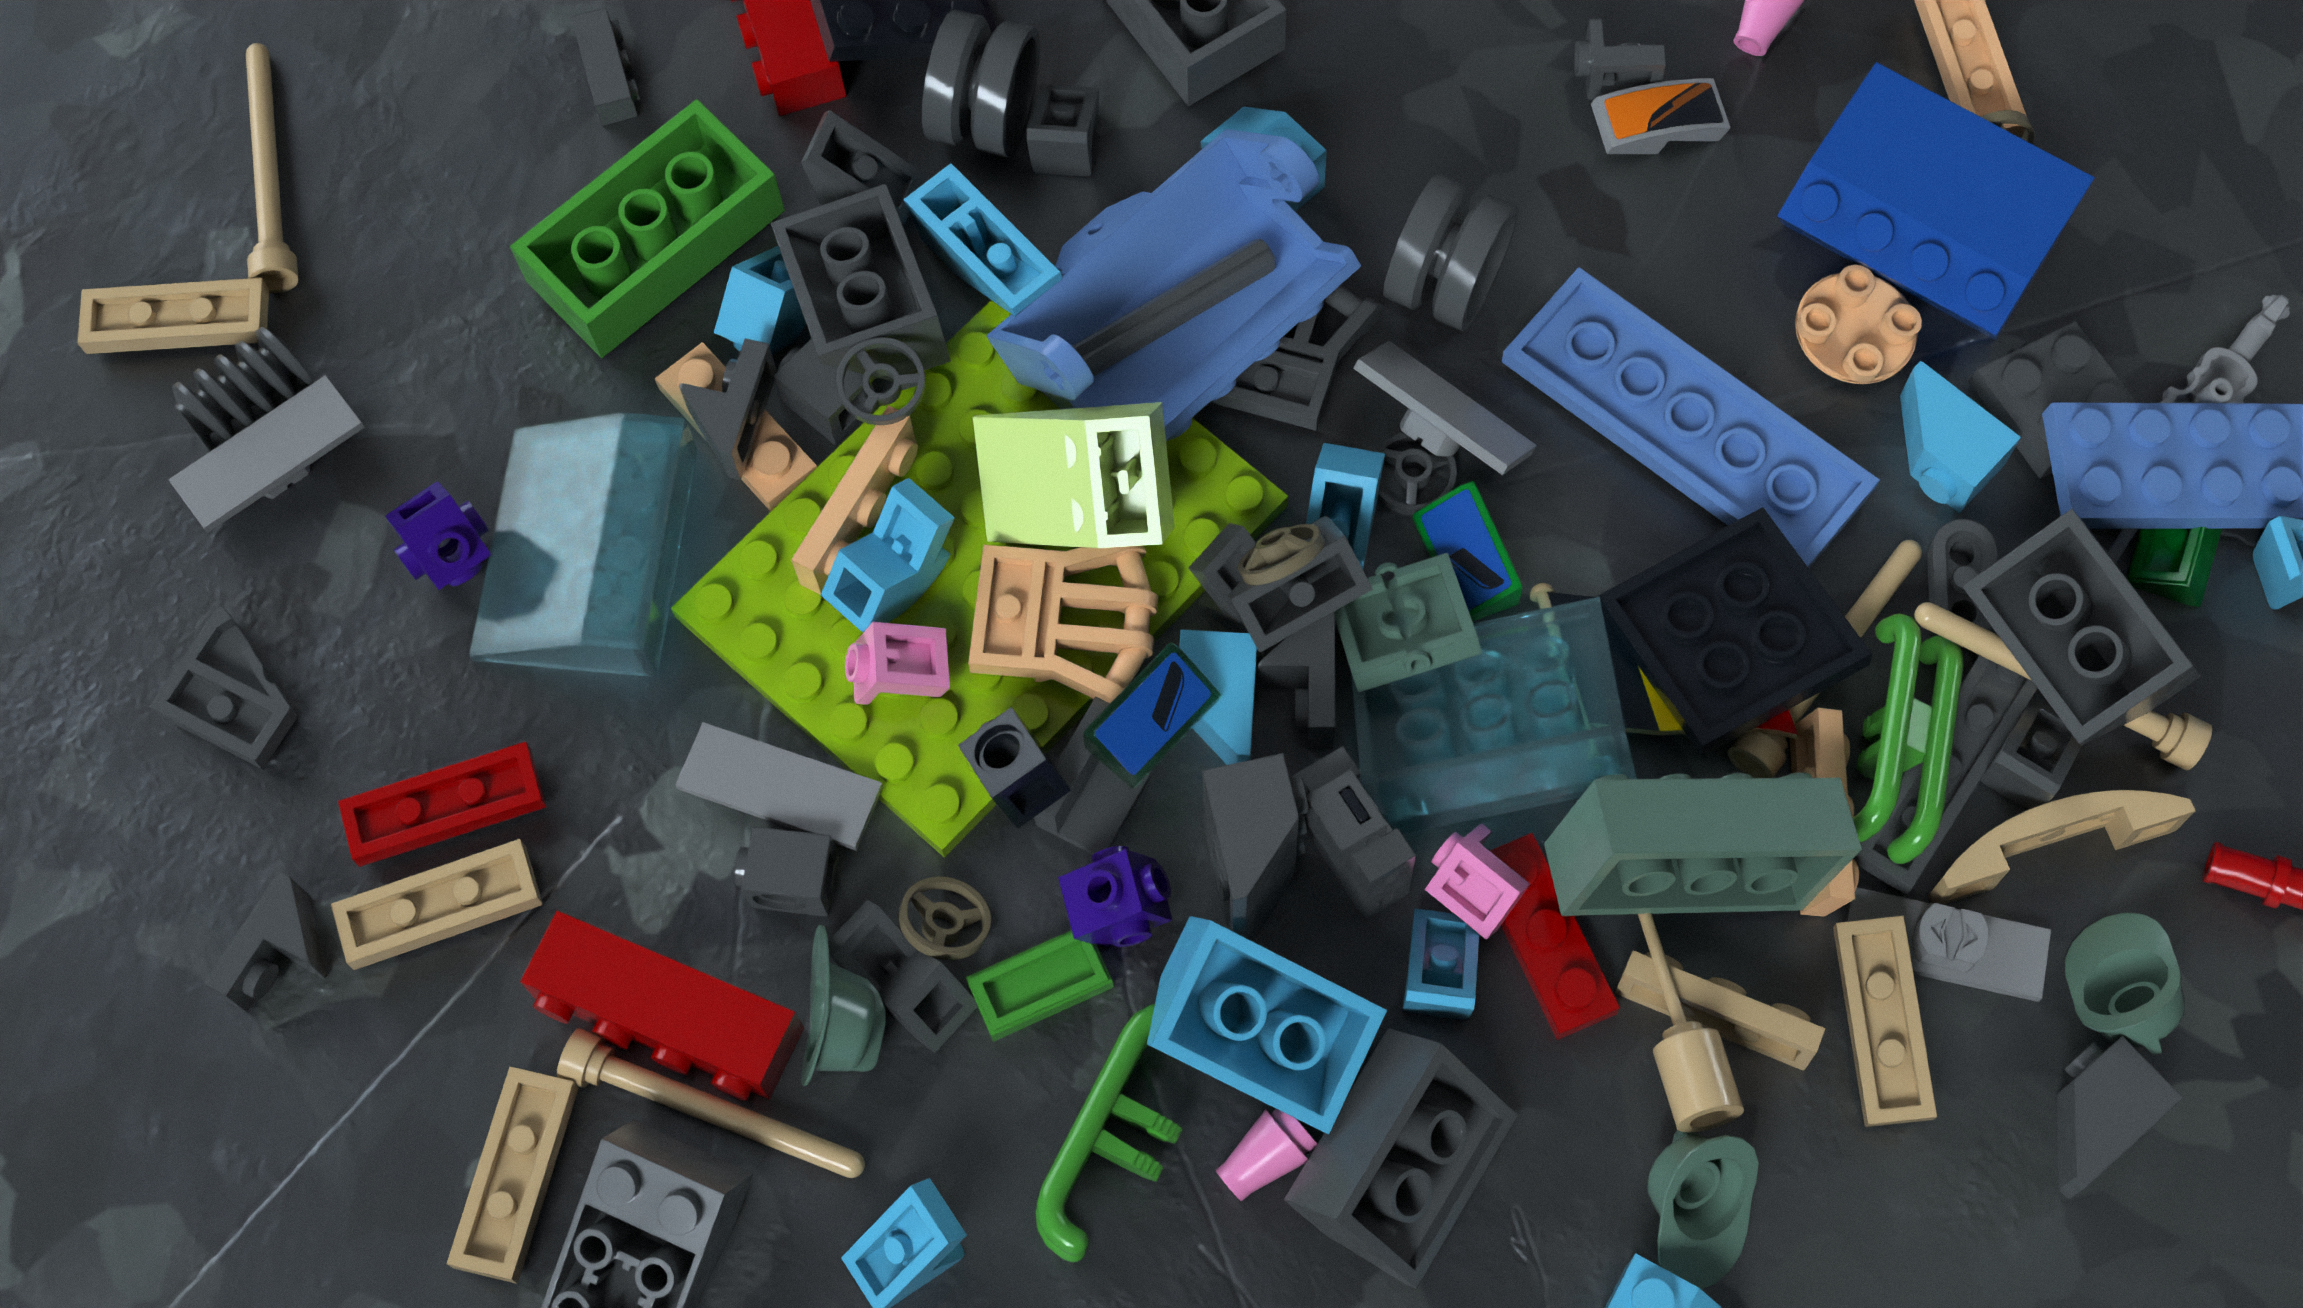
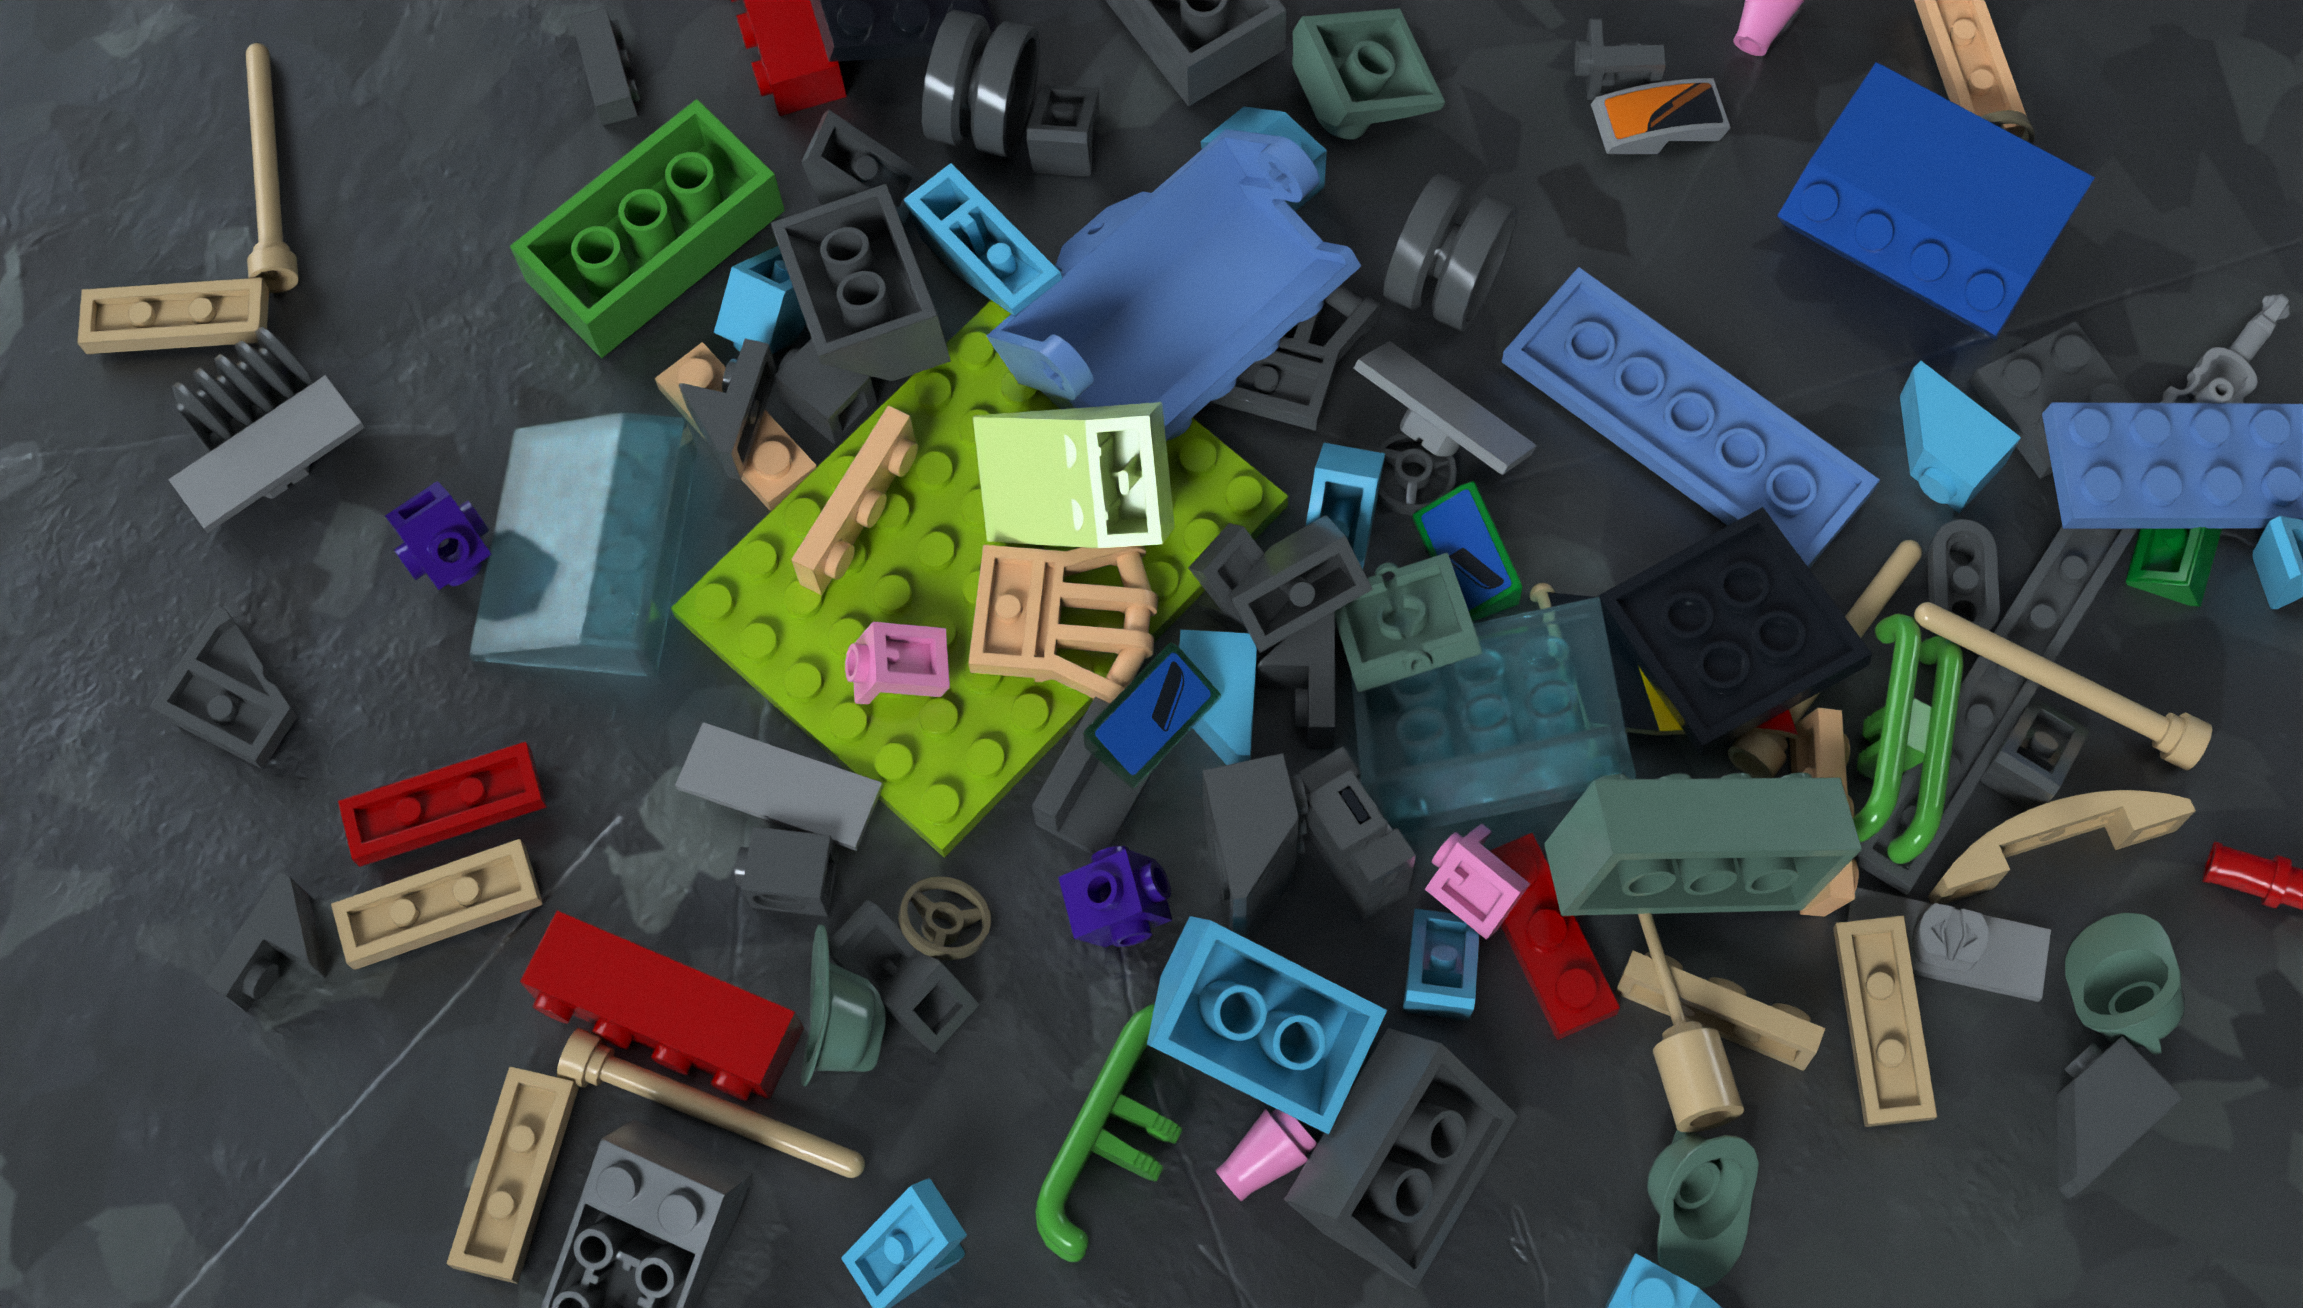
(873, 371): dark grey piece -> none
(894, 563): medium azure brick -> none
(1014, 767): black brick -> none
(1038, 984): bright green tile -> none
(1176, 306): dark grey axle -> none
(1277, 547): dark tan piece -> none
(1362, 70): none -> sand green slope
(1857, 326): light nougat dish -> none
(2081, 630): dark grey slope -> none

